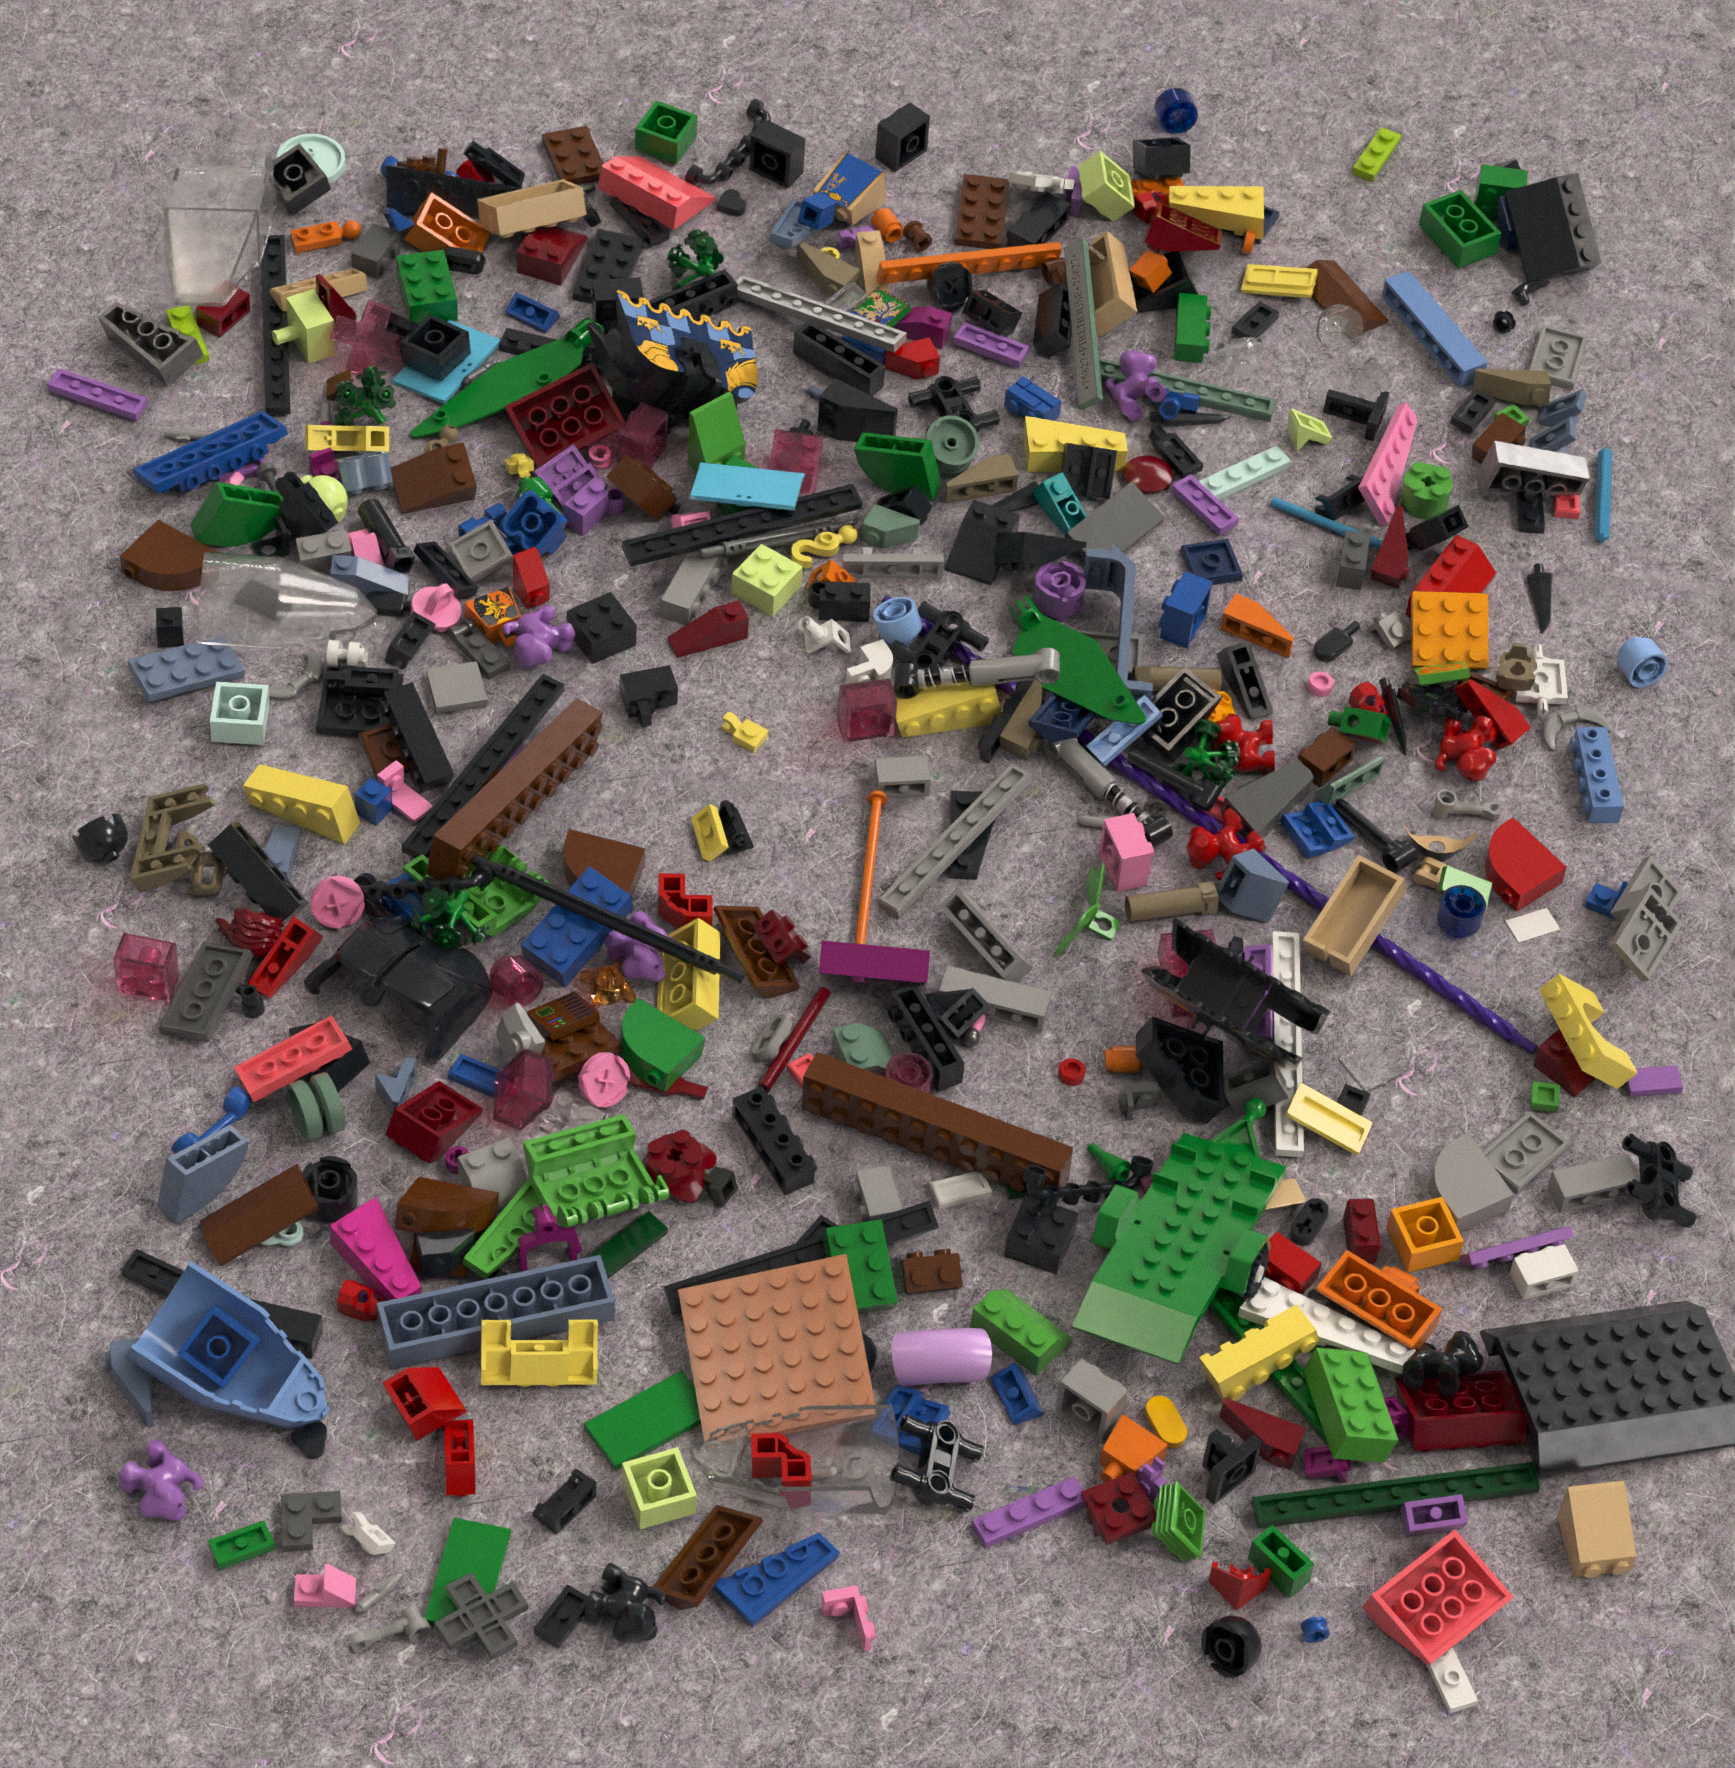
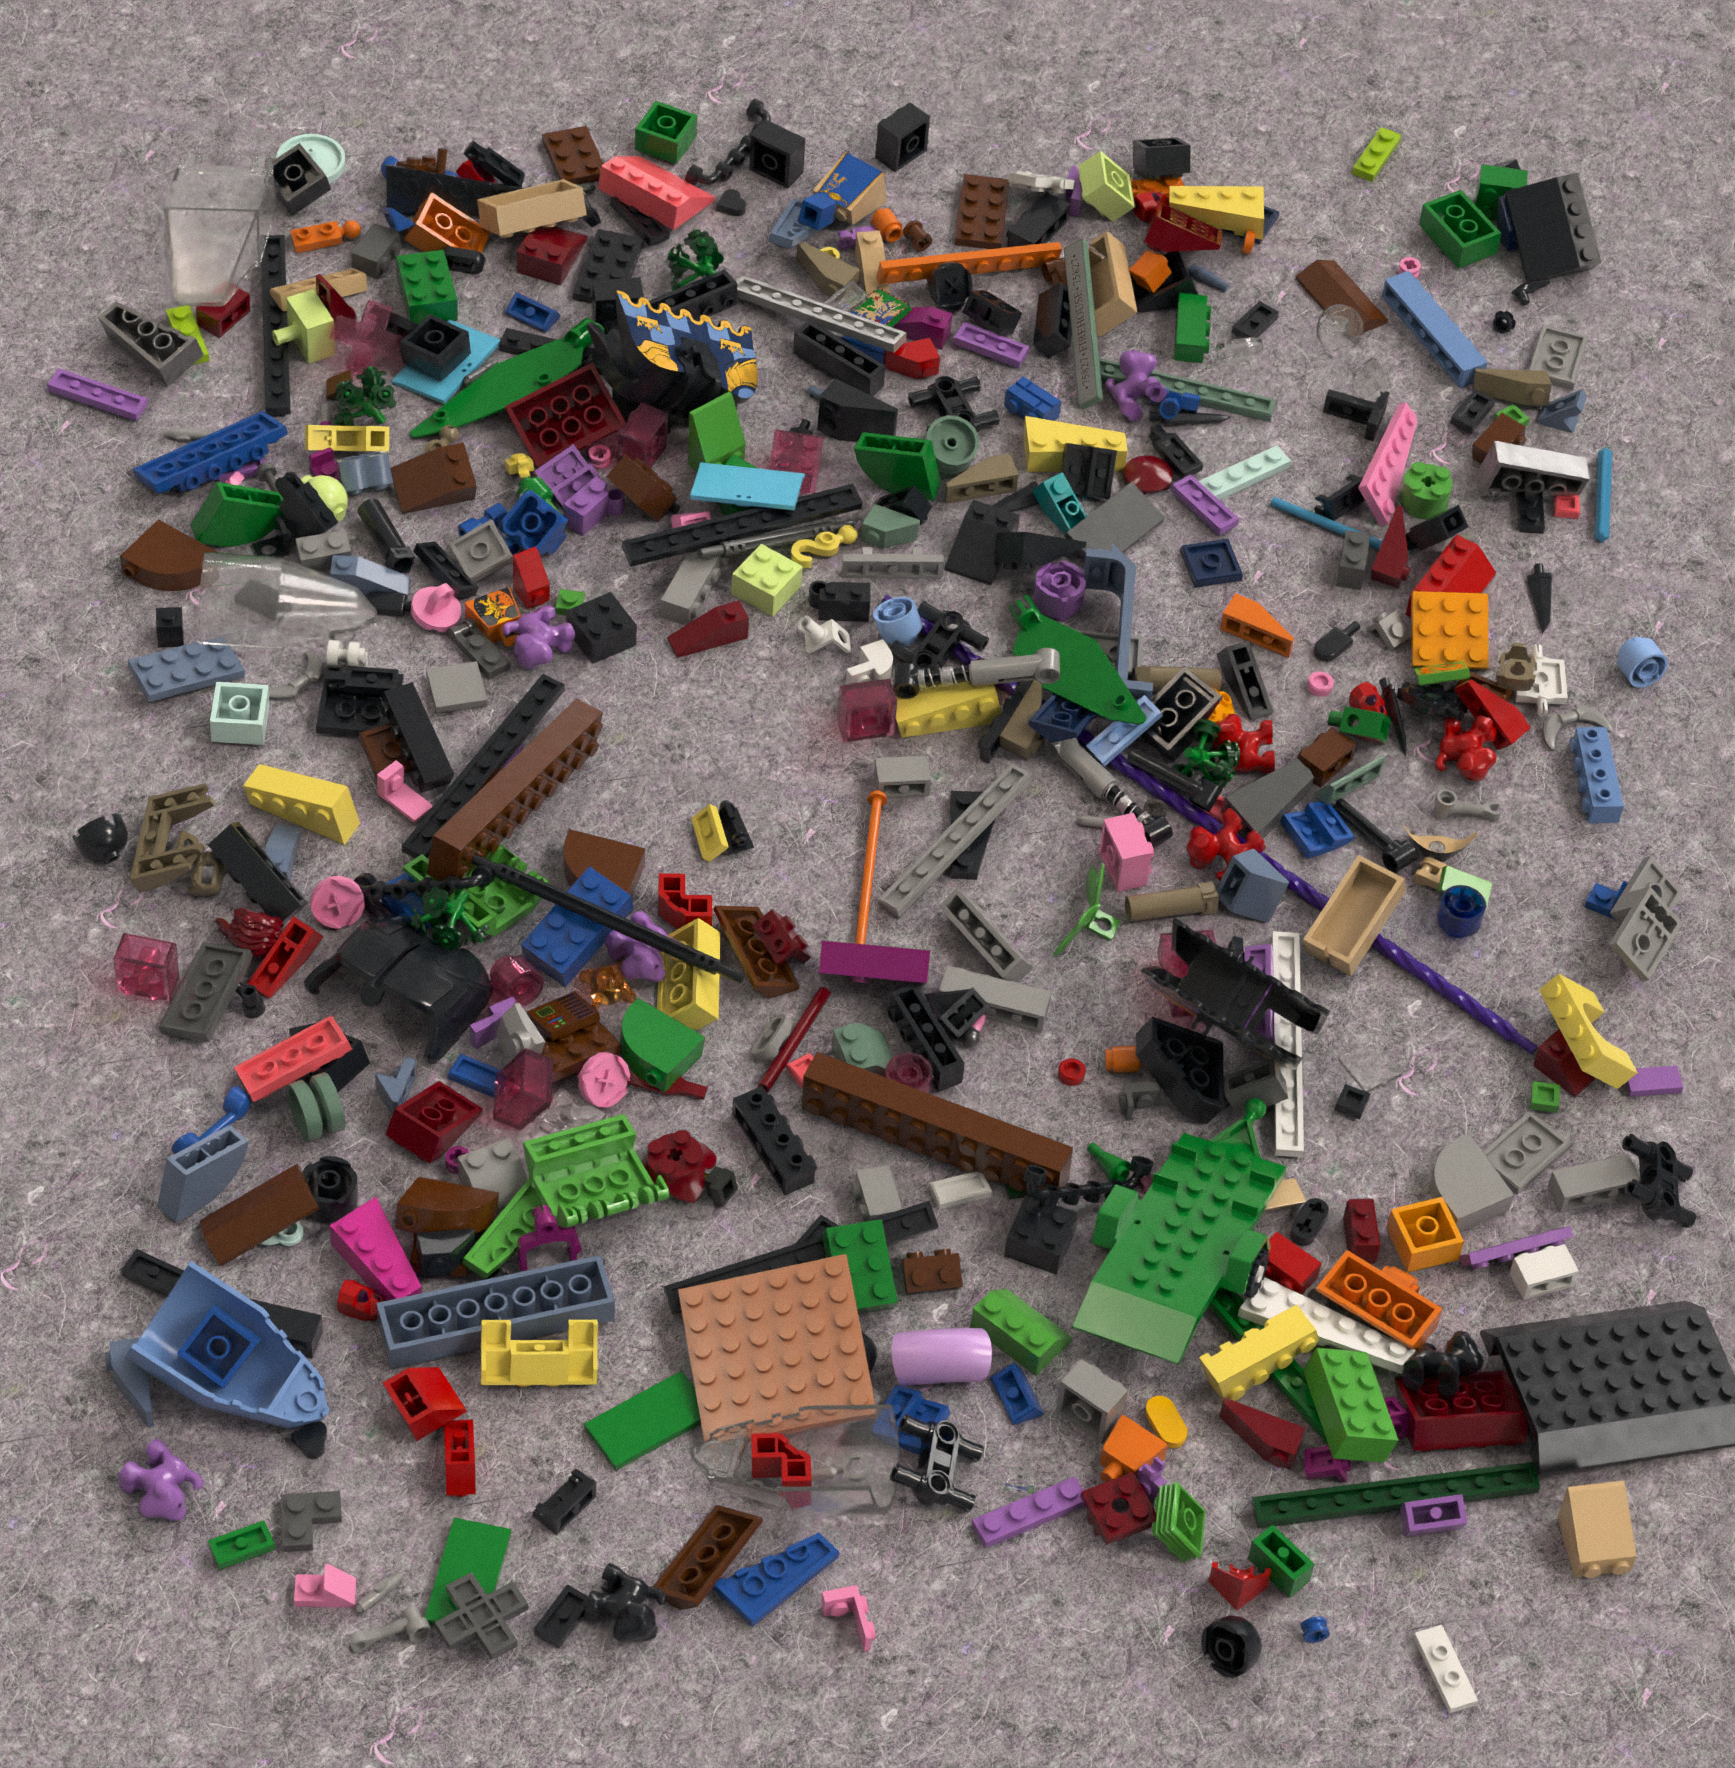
(365, 546): bright pink slope -> none
(371, 1537): white plate -> none
(373, 801): blue brick -> none
(409, 639): black hinge -> none
(486, 1029): none -> medium lavender slope
(568, 599): none -> bright green plate
(630, 1243): dark green tile -> none
(647, 691): black hinge -> none
(659, 1488): yellowish green brick -> none
(746, 734): light yellow plate -> none
(830, 573): orange bracket -> none
(1176, 110): clear blue piece -> none
(1185, 609): blue brick -> none
(1206, 276): none -> sand blue animal
(1228, 1463): black bracket -> none
(1279, 281): light yellow piece -> none
(1304, 427): yellowish green slope -> none
(1328, 1119): light yellow piece -> none
(1411, 263): none -> bright pink bush
(1437, 1599): coral slope -> none
(1521, 865): red brick -> none
(1532, 925): white sticker -> none
(1556, 437): sand blue slope -> none

